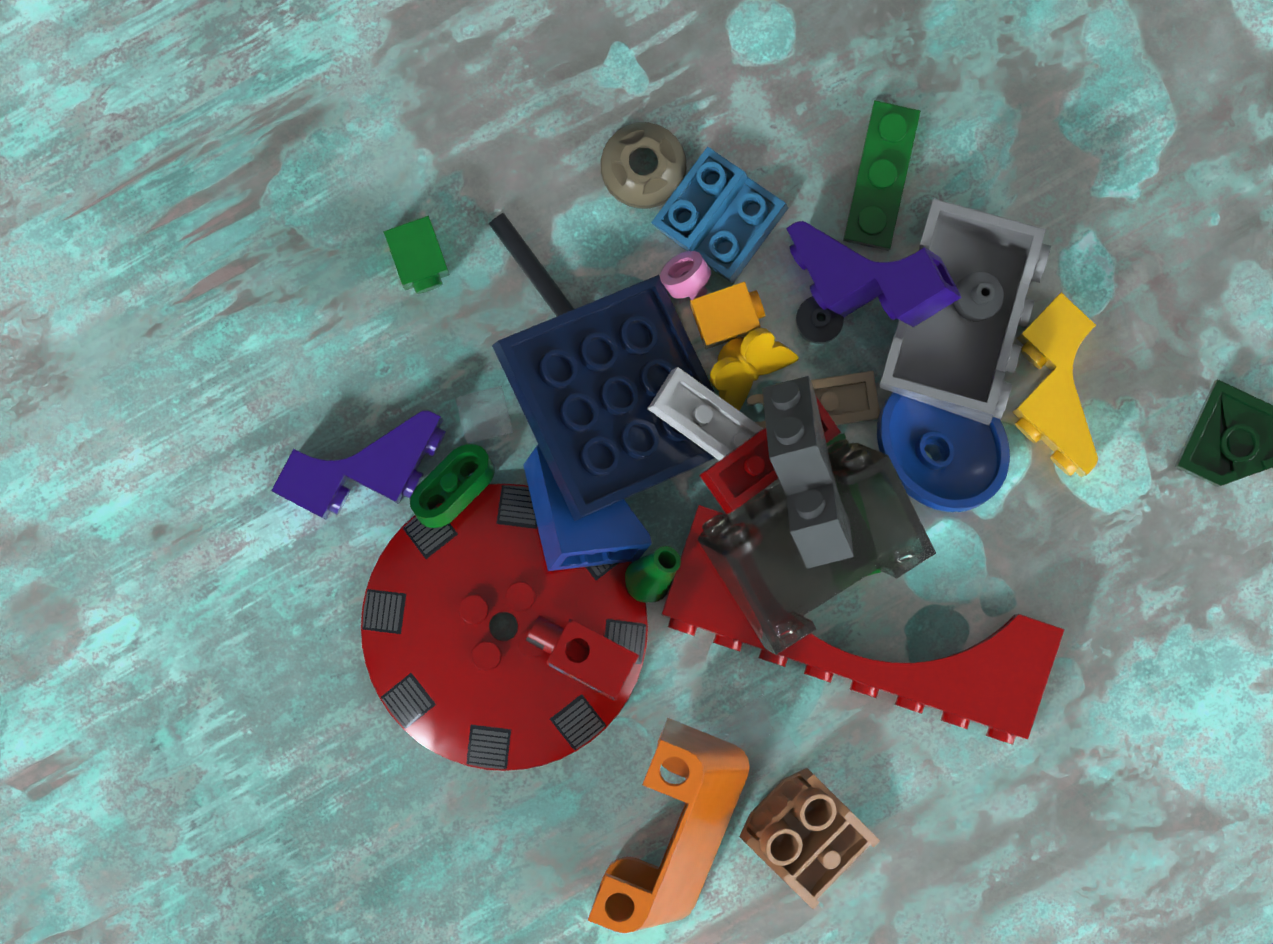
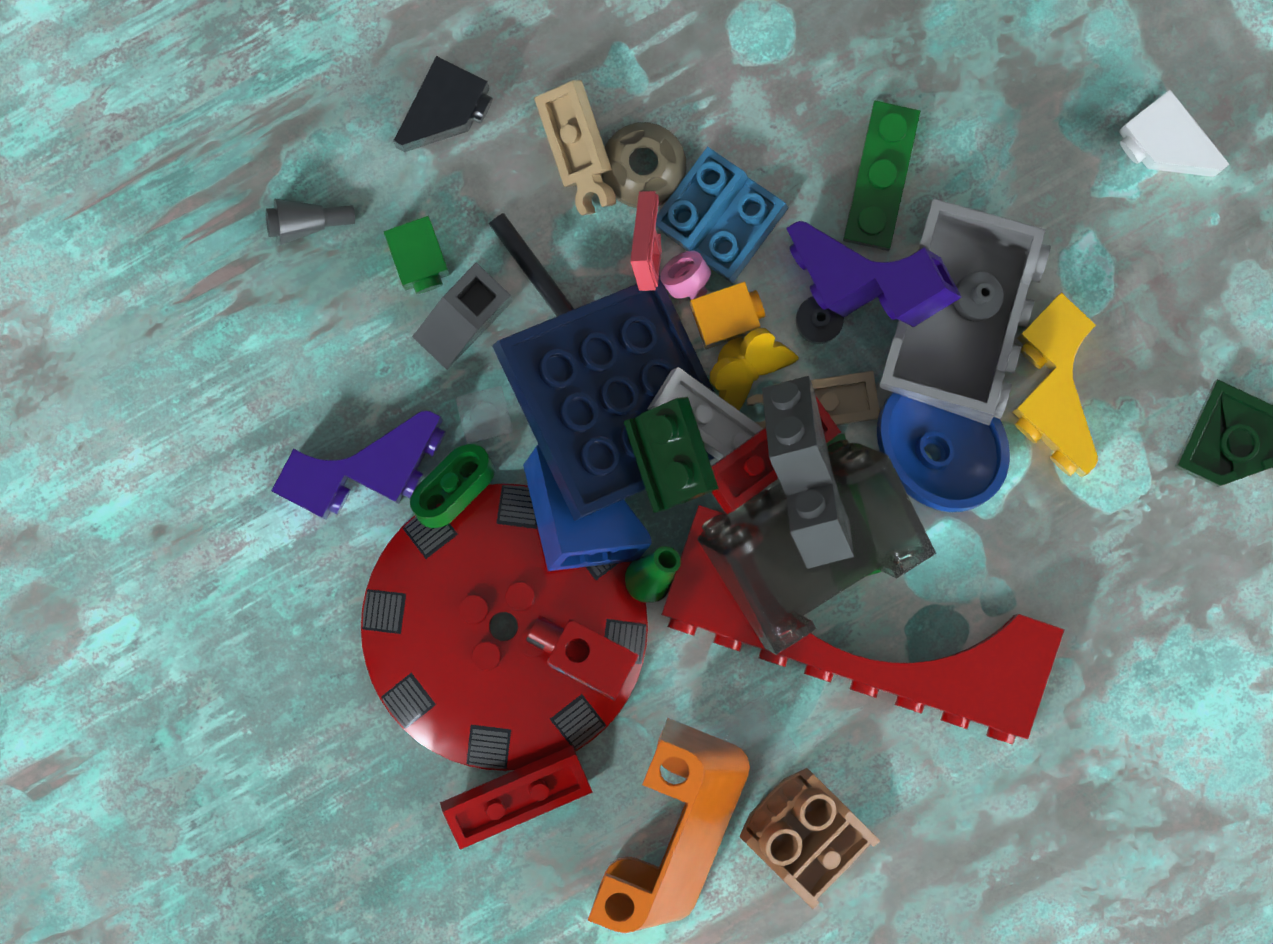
(296, 220): none -> dark grey cone
(443, 106): none -> black slope
(462, 316): none -> dark grey slope
(516, 797): none -> red plate
(576, 144): none -> tan plate
(646, 242): none -> coral tile
(671, 454): none -> dark green plate
(1170, 140): none -> white slope

